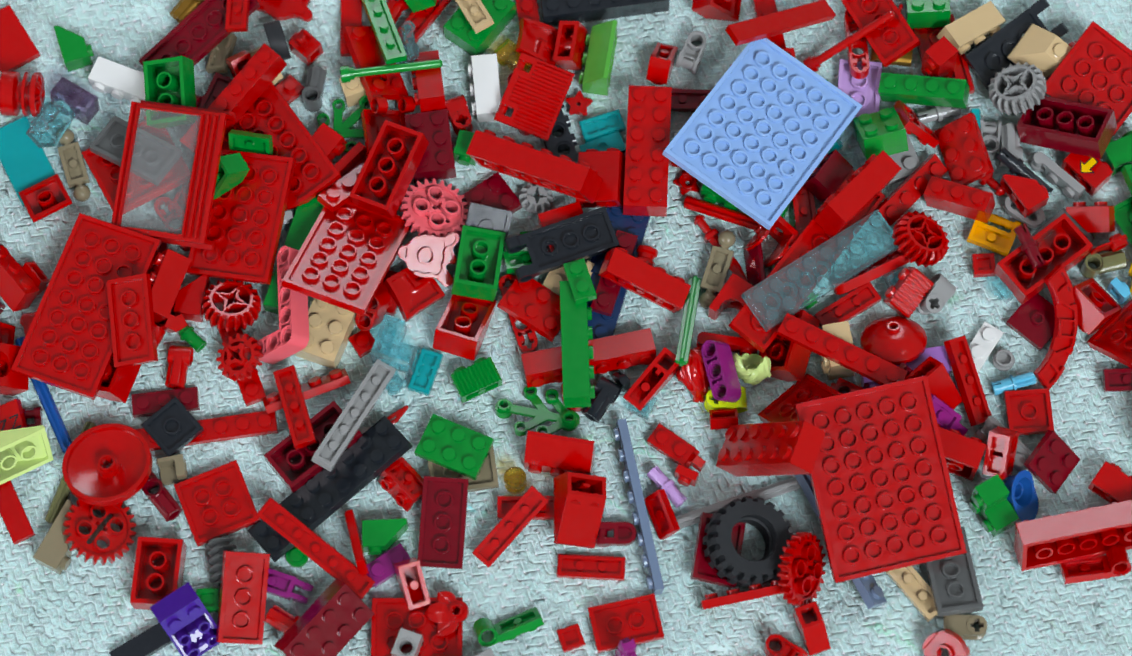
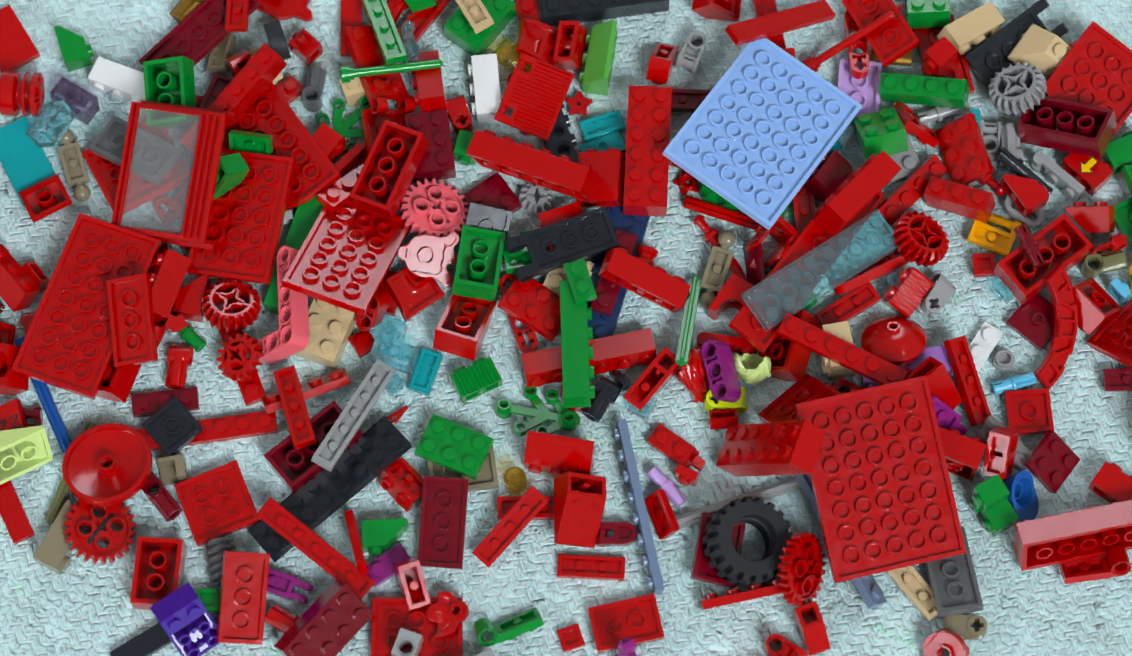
(296, 558): green plate -> none

